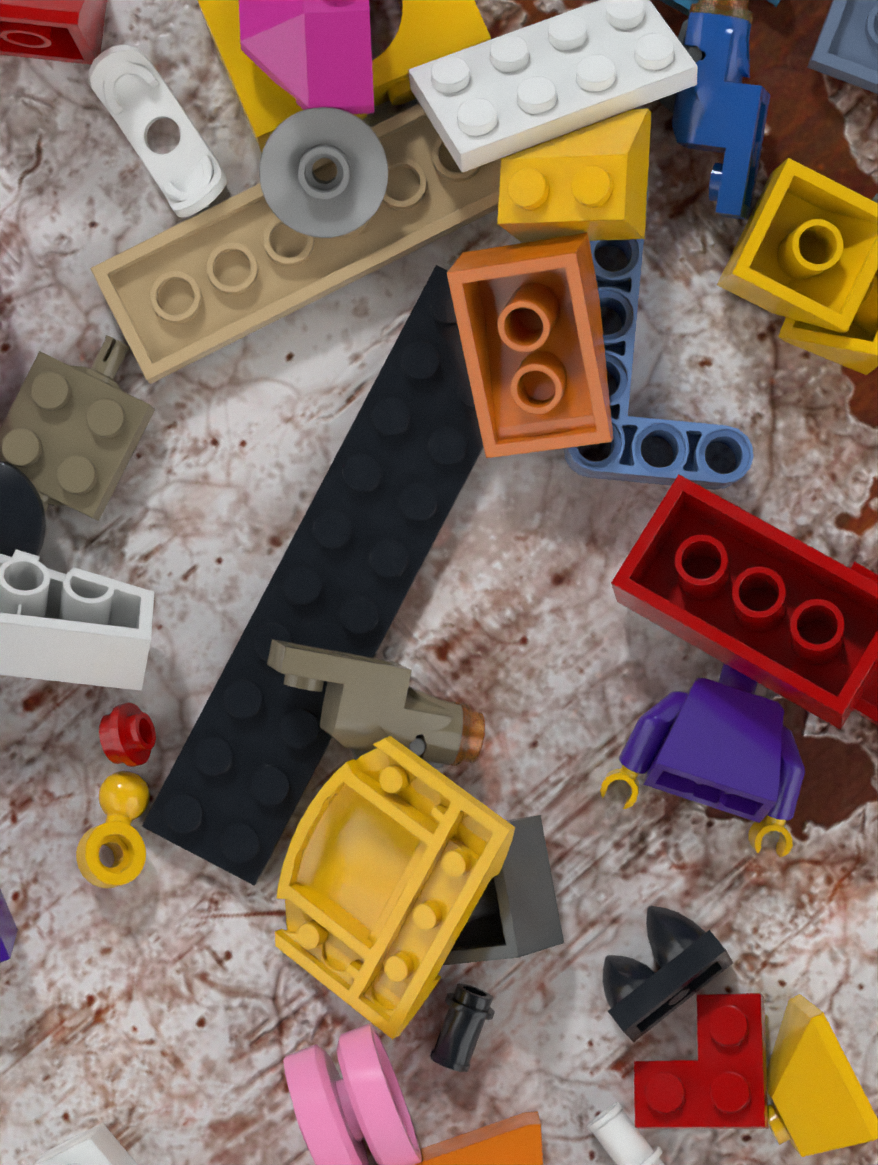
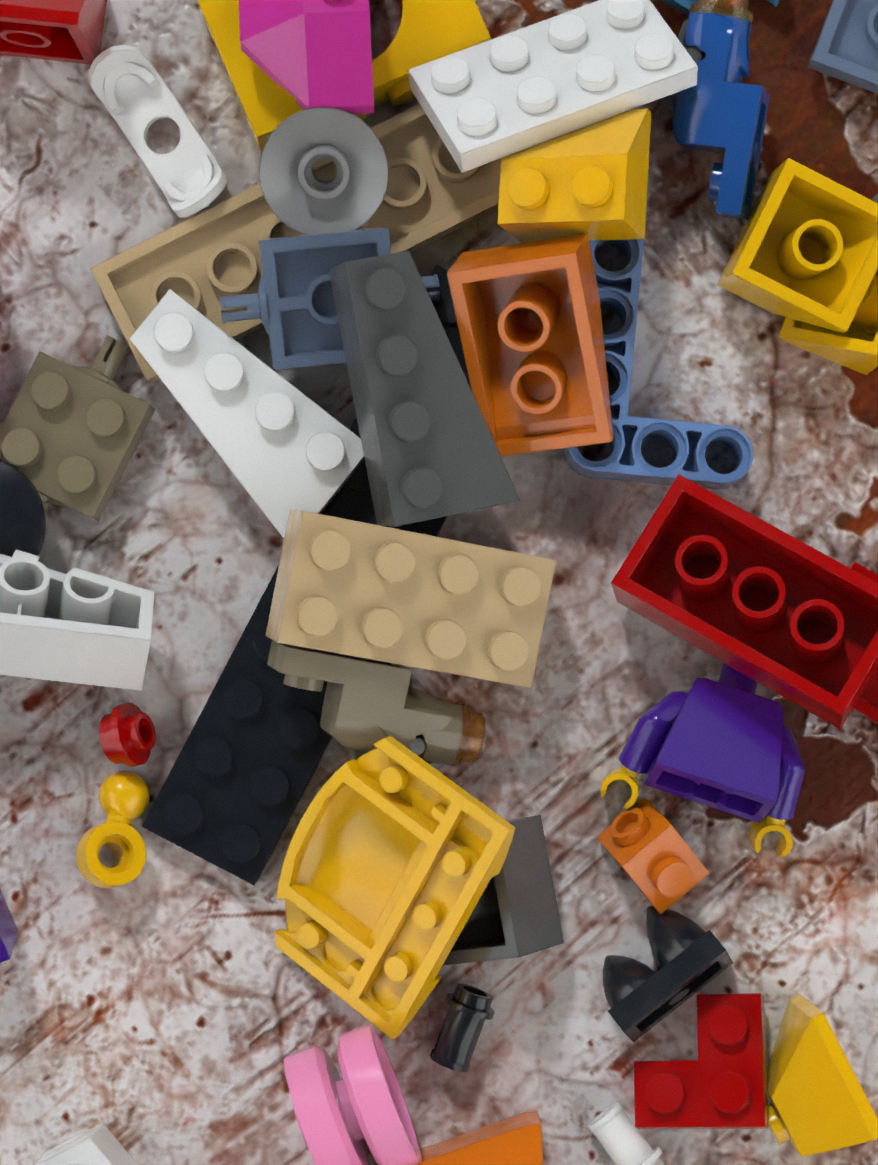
(258, 422): none -> white wing
(298, 295): none -> sand blue plate
(409, 598): none -> tan brick
(411, 400): none -> dark grey wedge
(653, 854): none -> orange bracket

